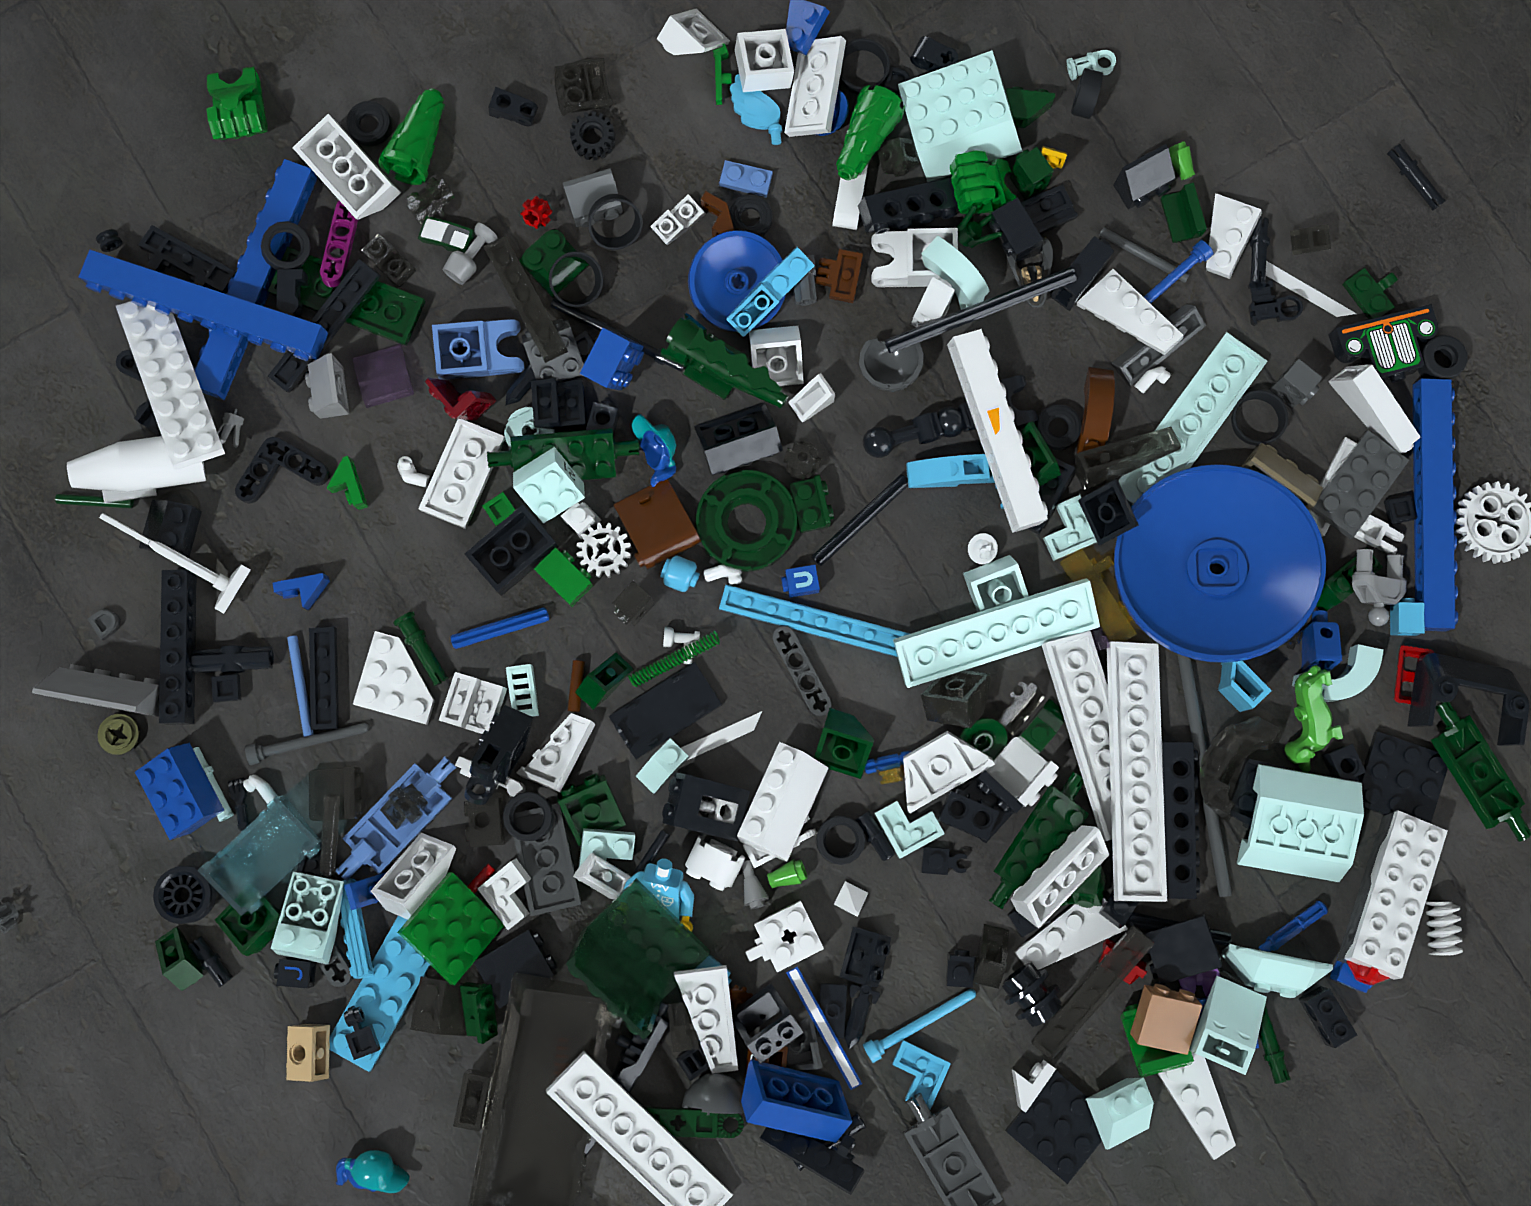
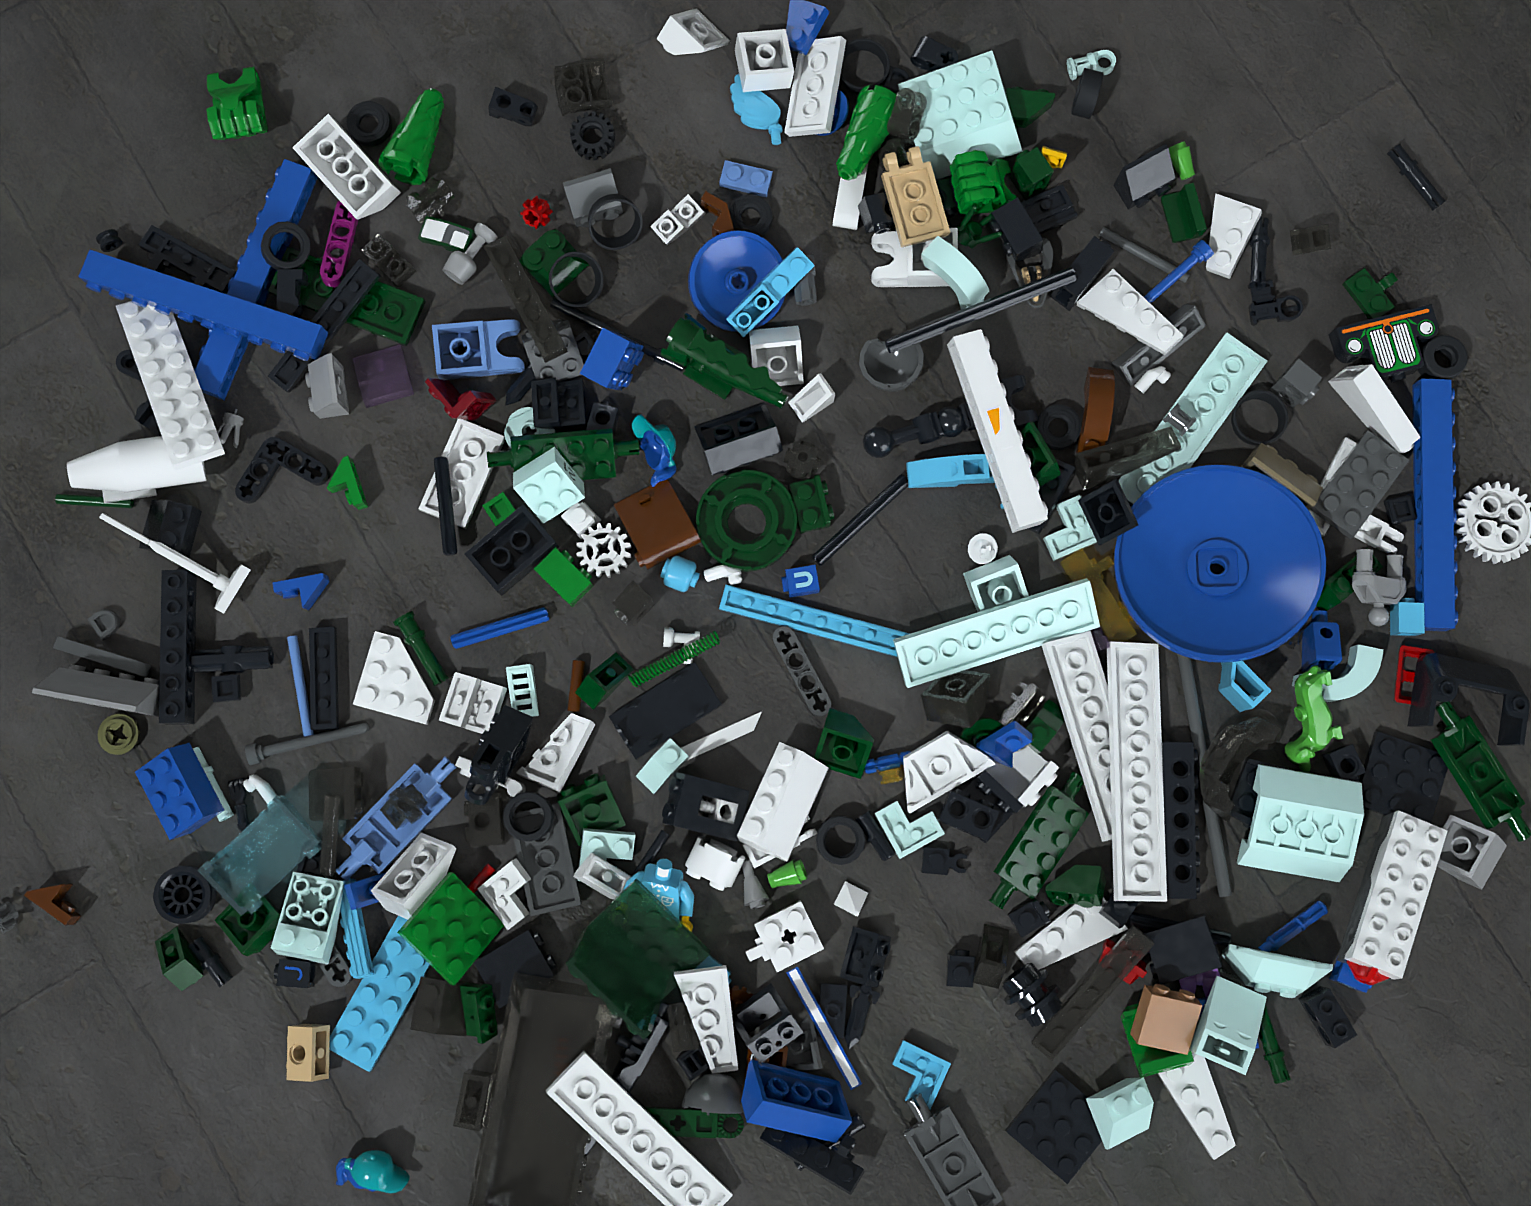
(50, 901): none -> reddish brown slope
(102, 656): none -> dark grey beam
(363, 1039): black plate -> none
(410, 474): white arm -> none
(445, 506): none -> black axle
(721, 78): green piece -> none
(841, 275): reddish brown hinge -> none
(876, 1048): medium azure piece -> none
(905, 116): none -> clear smoke piece
(914, 199): none -> tan tile
(934, 302): white slope -> none
(1005, 742): none -> blue slope
(1026, 1090): white slope -> none
(1060, 875): white slope -> none
(1179, 419): none -> dark grey bush
(1306, 291): white sticker -> none
(1444, 928): white piece -> none
(1469, 851): none -> light grey slope

